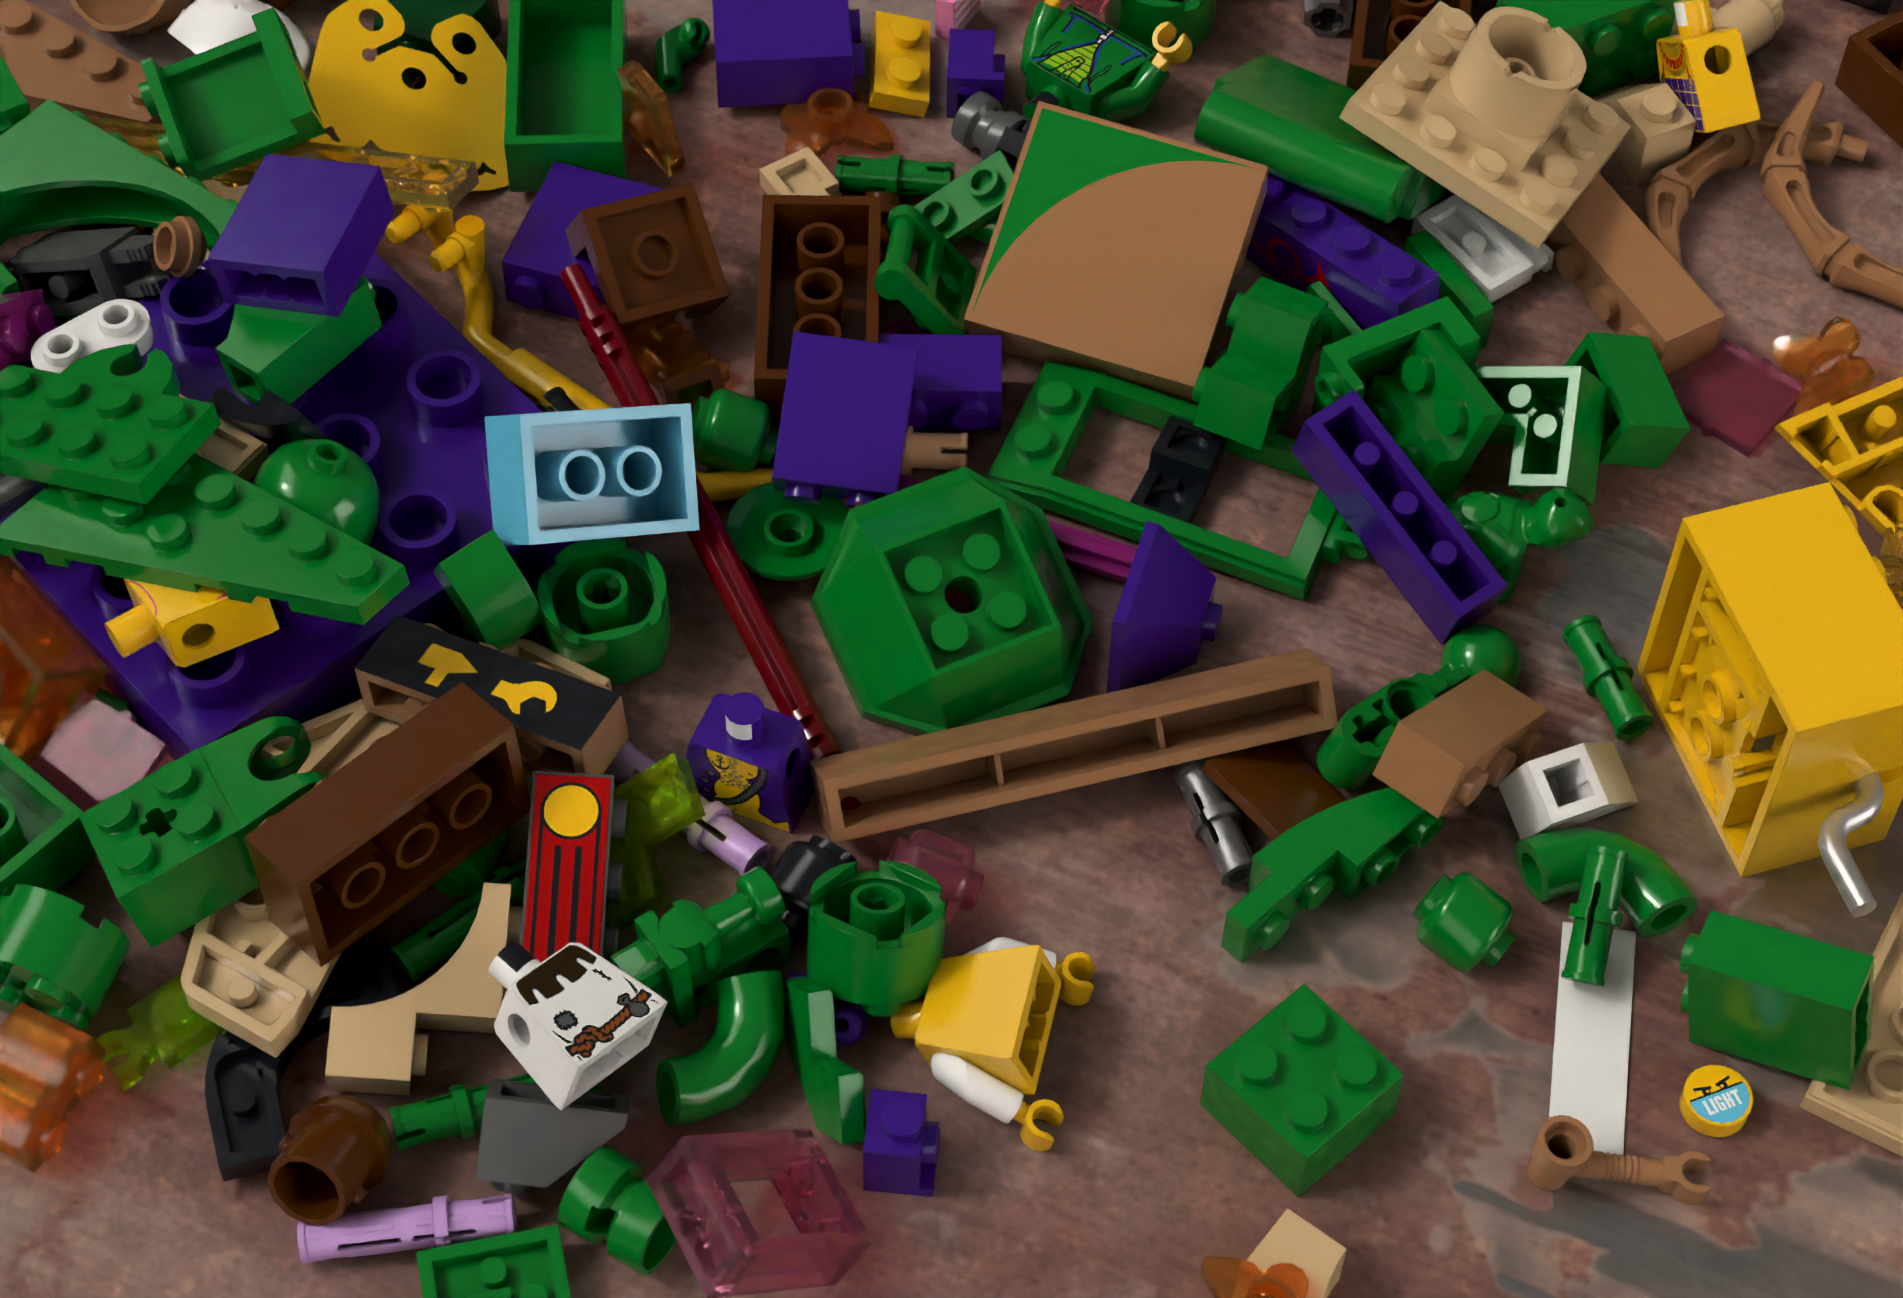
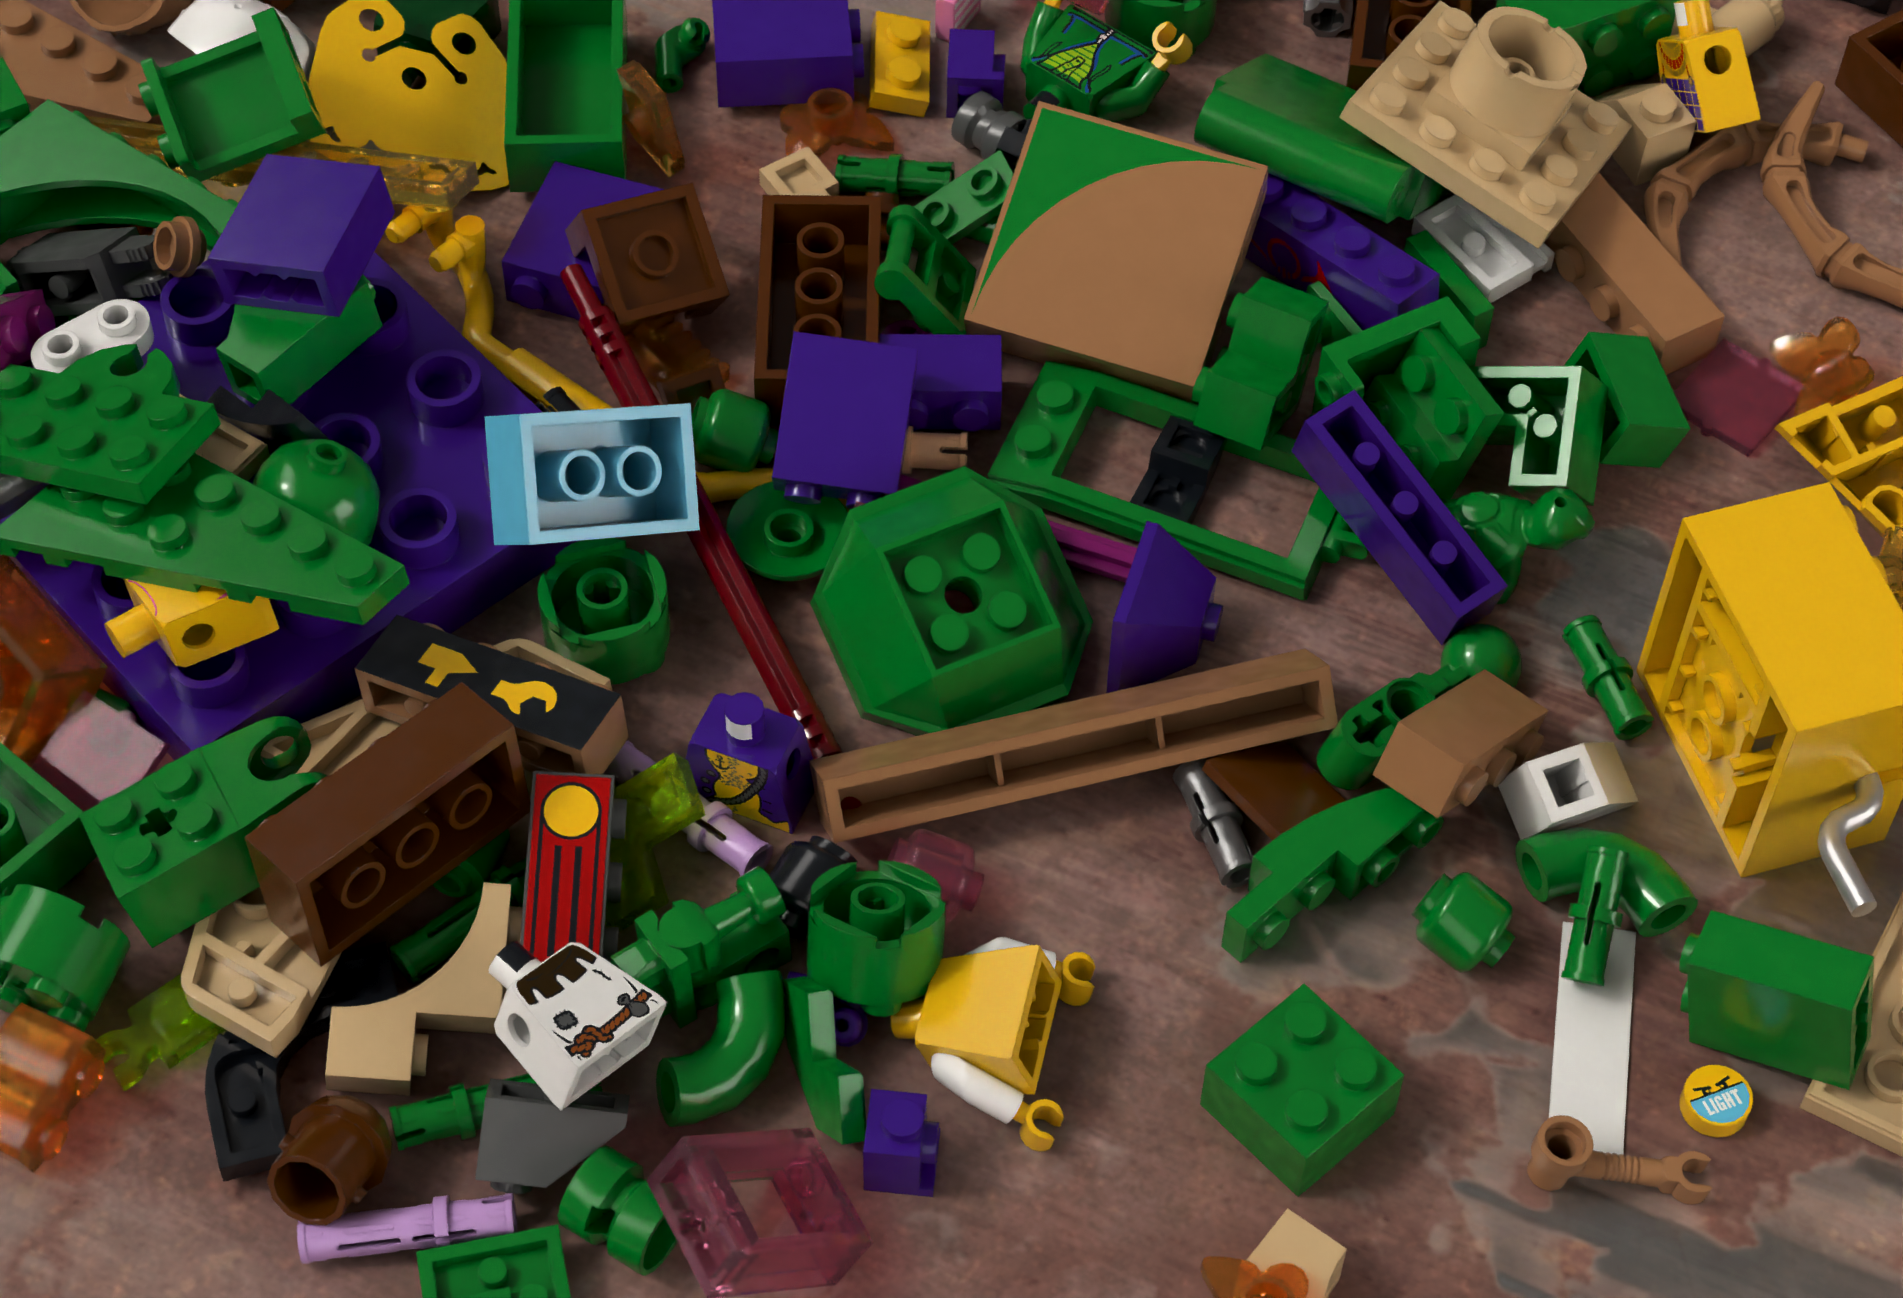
(489, 592): green brick -> none

